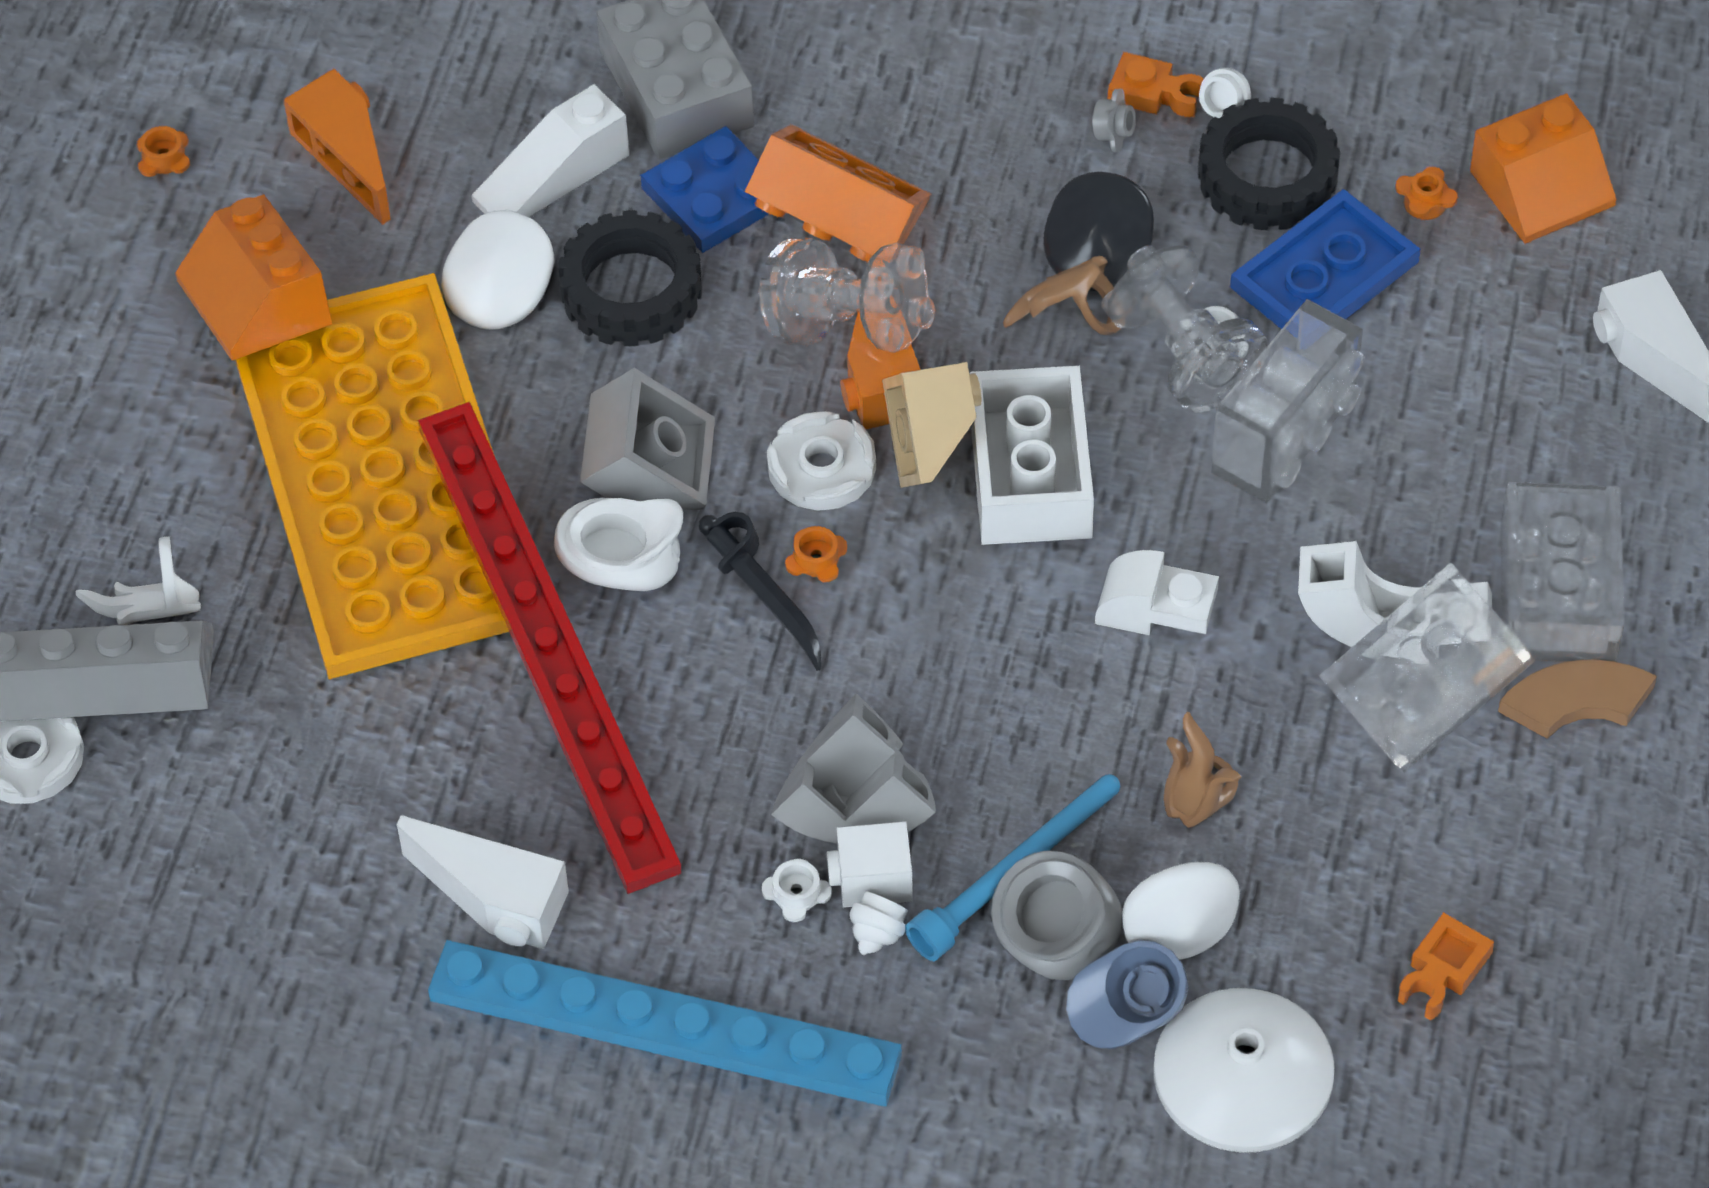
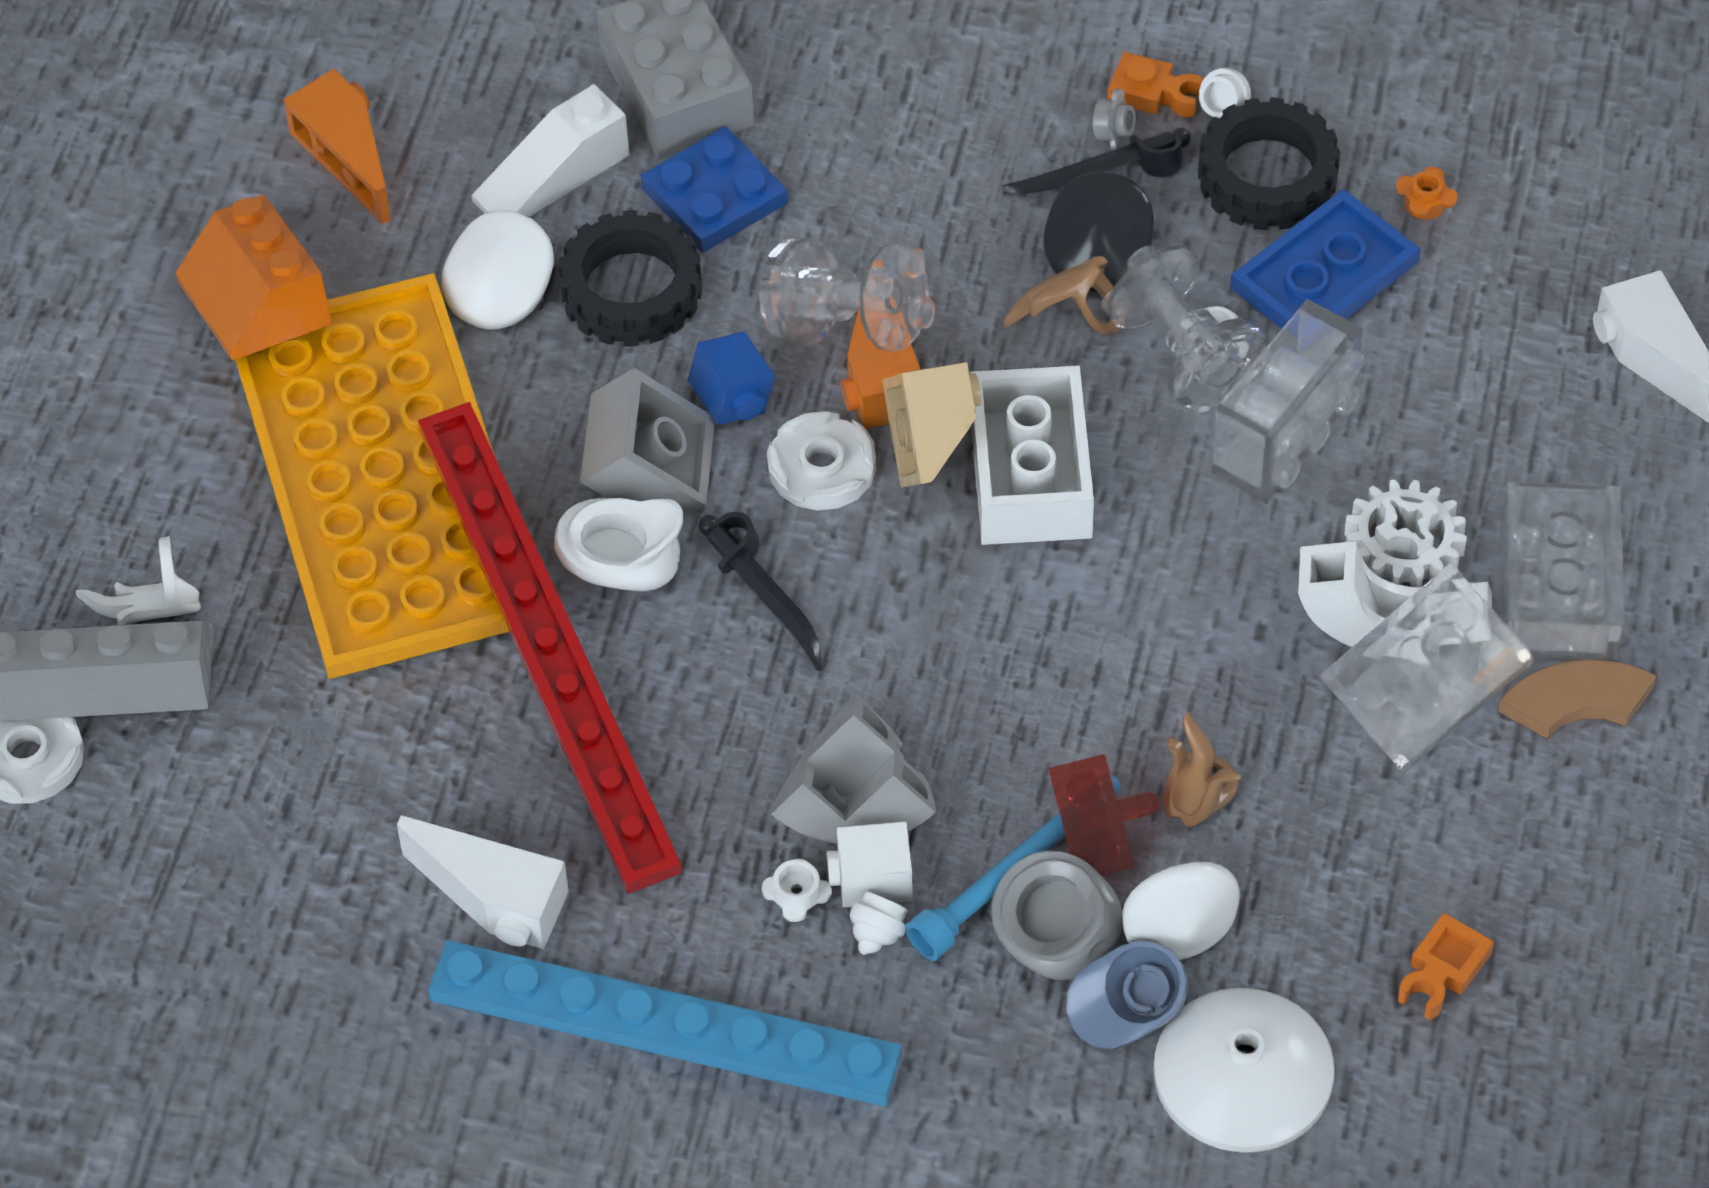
(163, 151): orange plate -> none
(731, 378): none -> blue brick
(816, 541): orange plate -> none
(834, 192): orange slope -> none
(1095, 816): none -> clear red plate
(1147, 592): white brick -> none
(1156, 155): none -> black sword
(1406, 533): none -> white gear
(1543, 168): orange slope -> none

